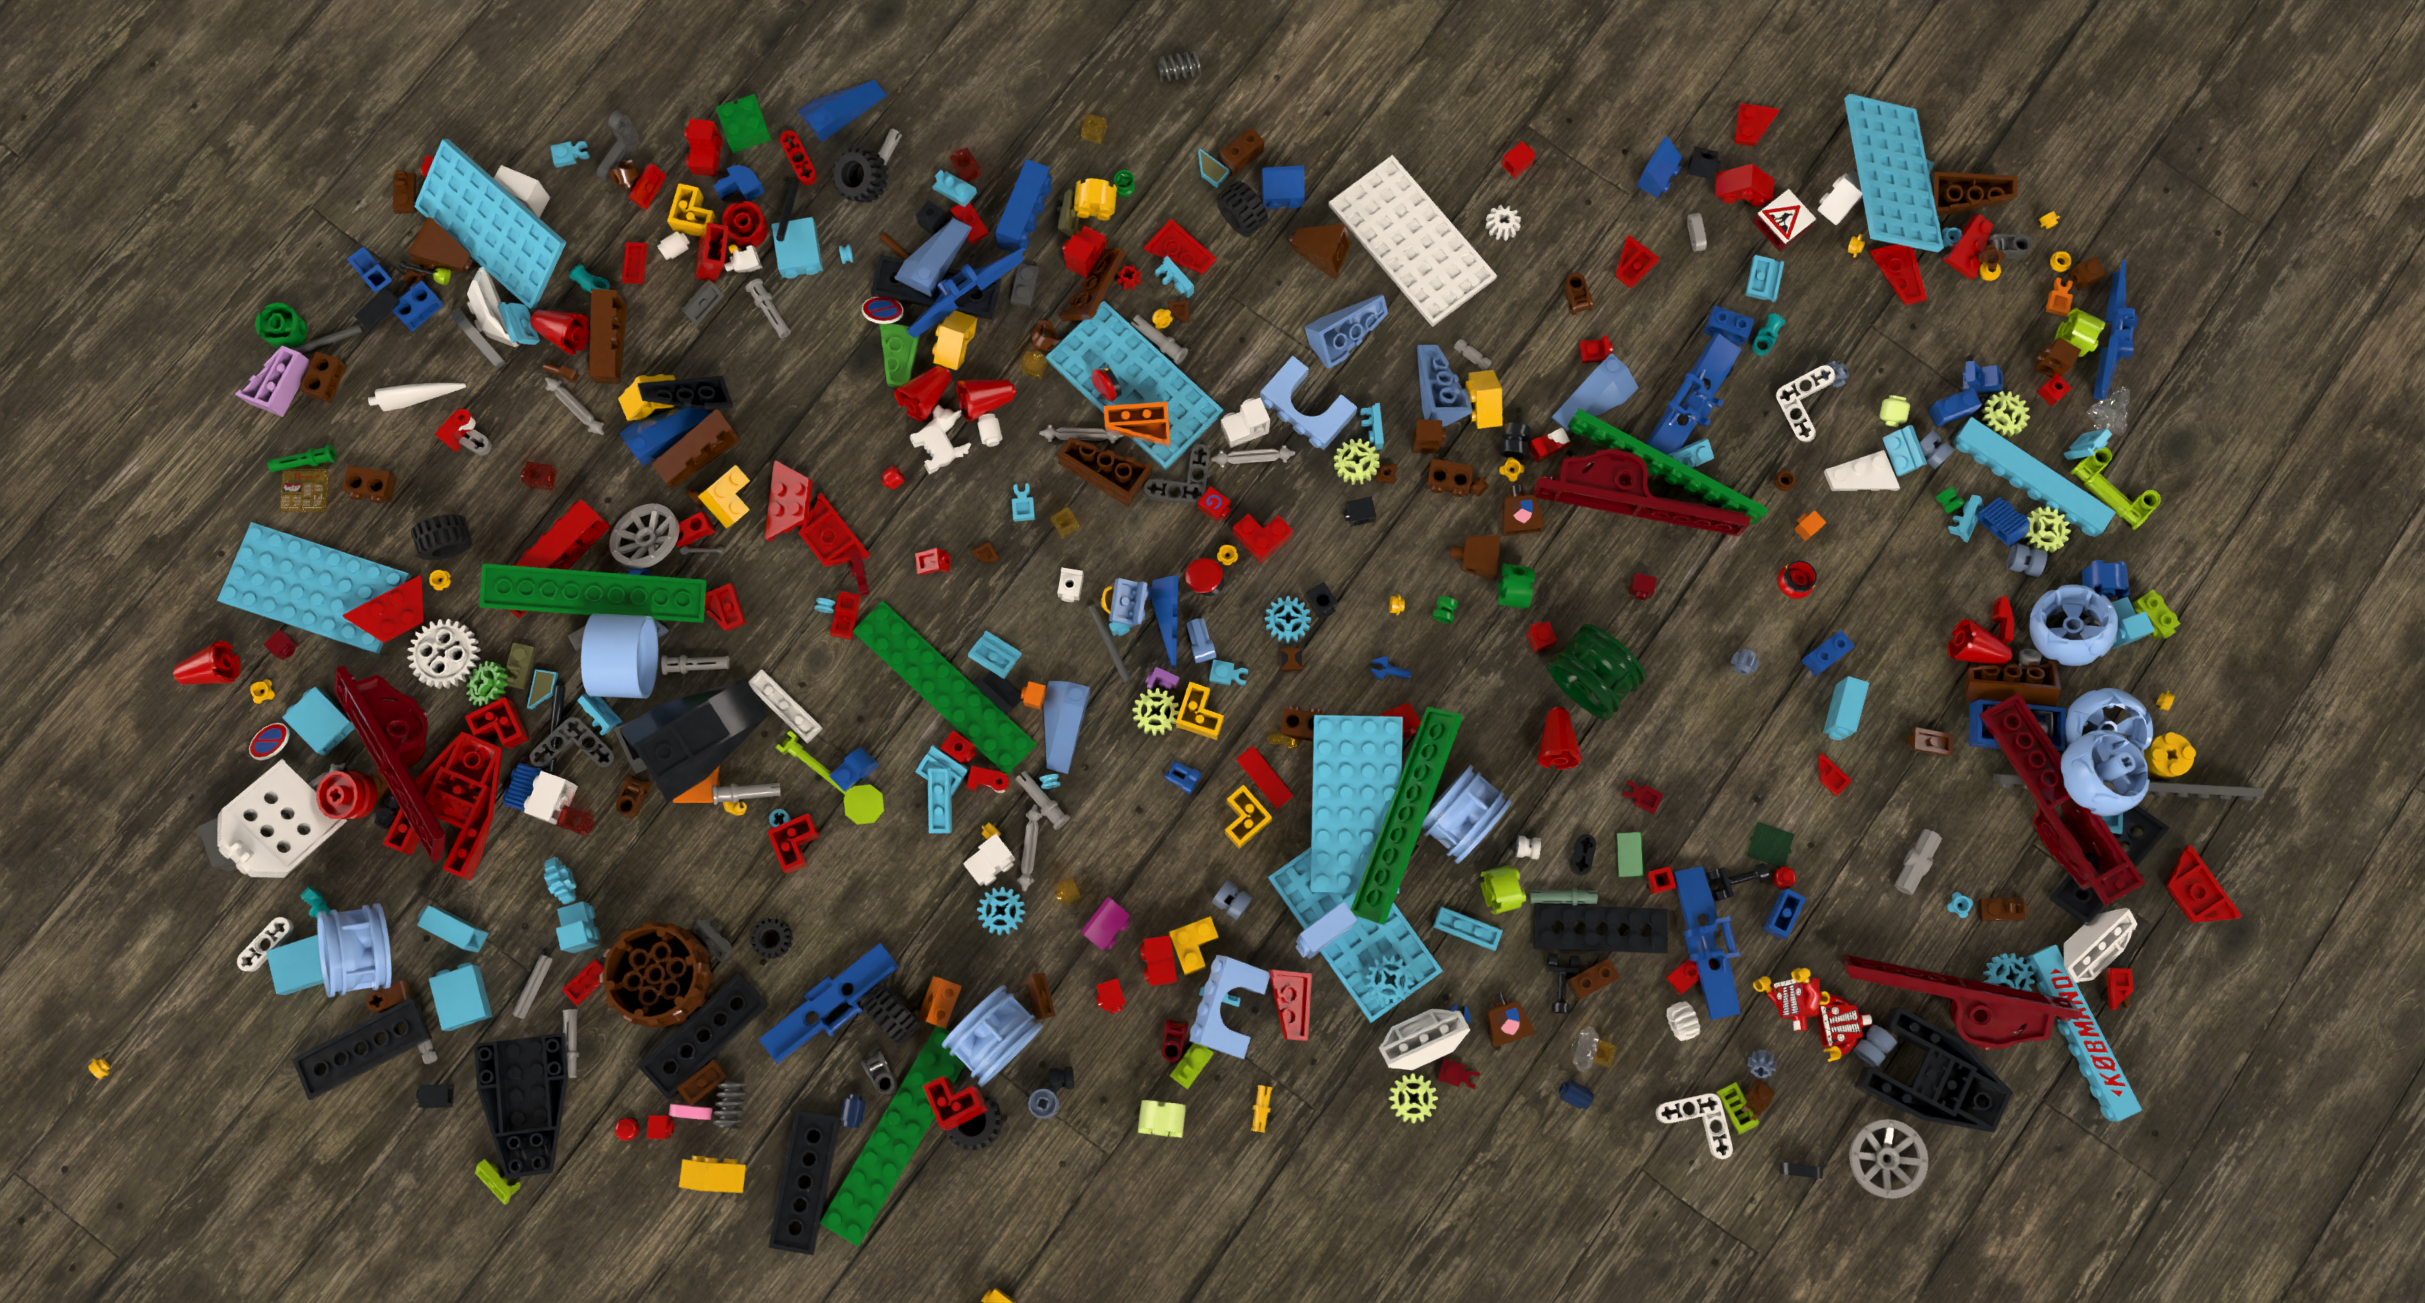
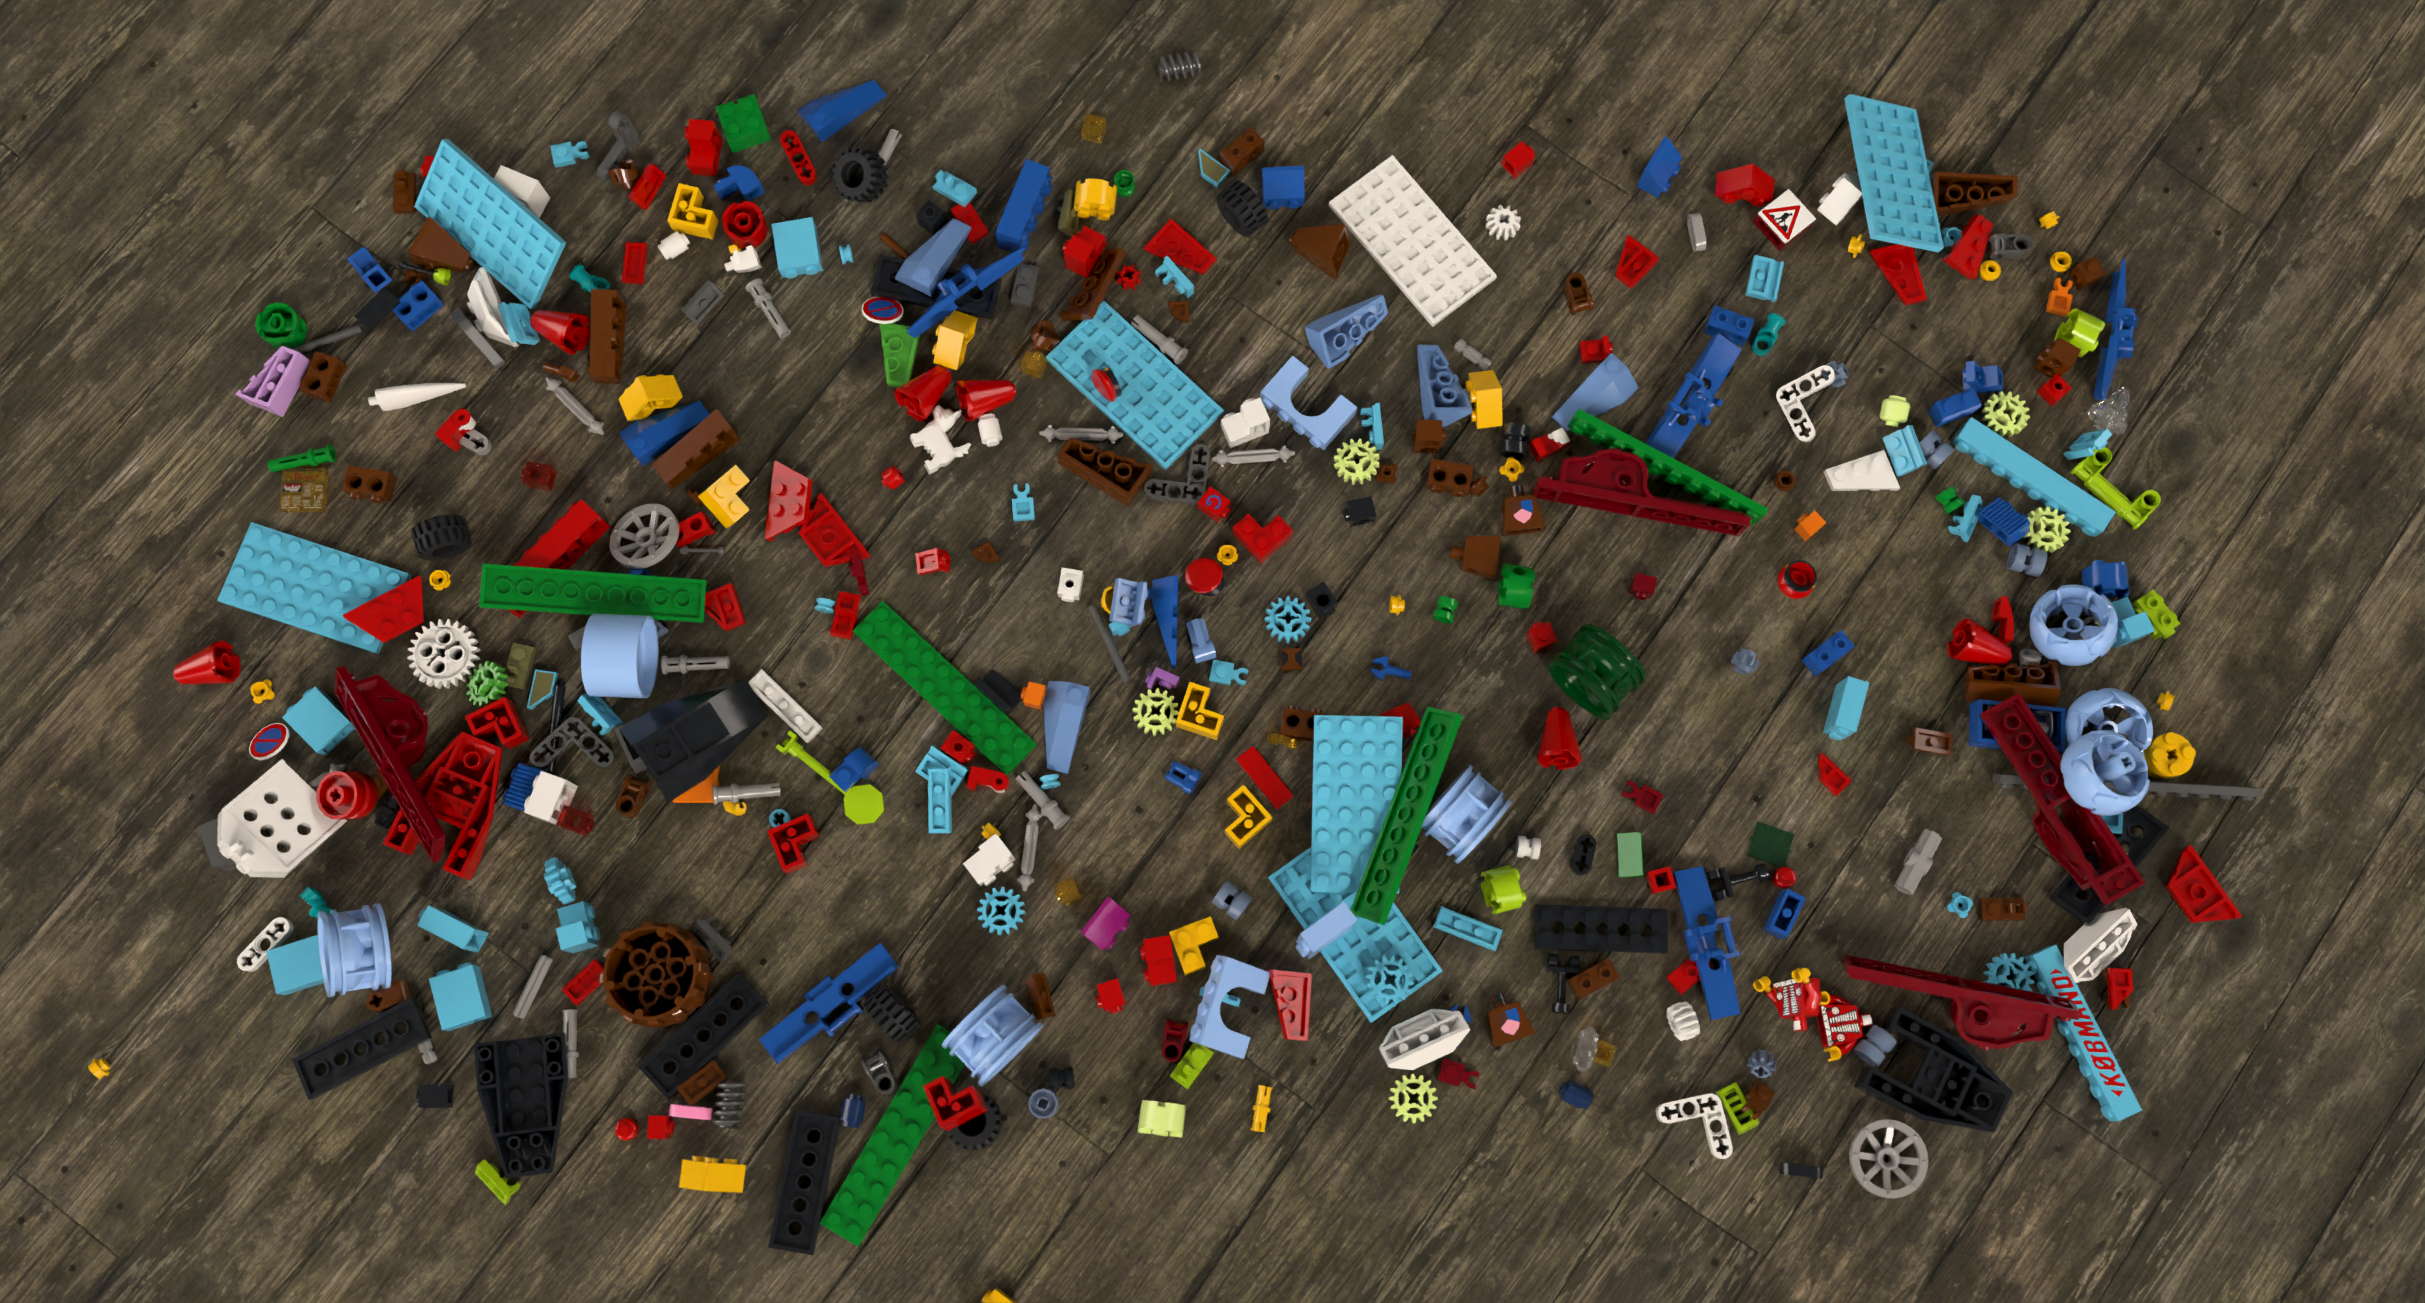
(281, 645): dark red plate -> none
(694, 393): black wedge -> none
(711, 252): red brick -> none
(759, 932): black tyre -> none
(787, 209): black bar -> none
(939, 1002): orange brick -> none
(969, 172): clear red brick -> none
(994, 654): medium azure plate -> none
(1061, 517): clear yellow plate -> none
(1139, 421): orange wedge -> none
(1162, 318): yellow plate -> none
(1564, 896): sand green pin -> none
(1694, 454): medium azure plate -> none
(1703, 163): black brick -> none
(1752, 123): red wing -> none
(1991, 250): reddish brown plate -> none

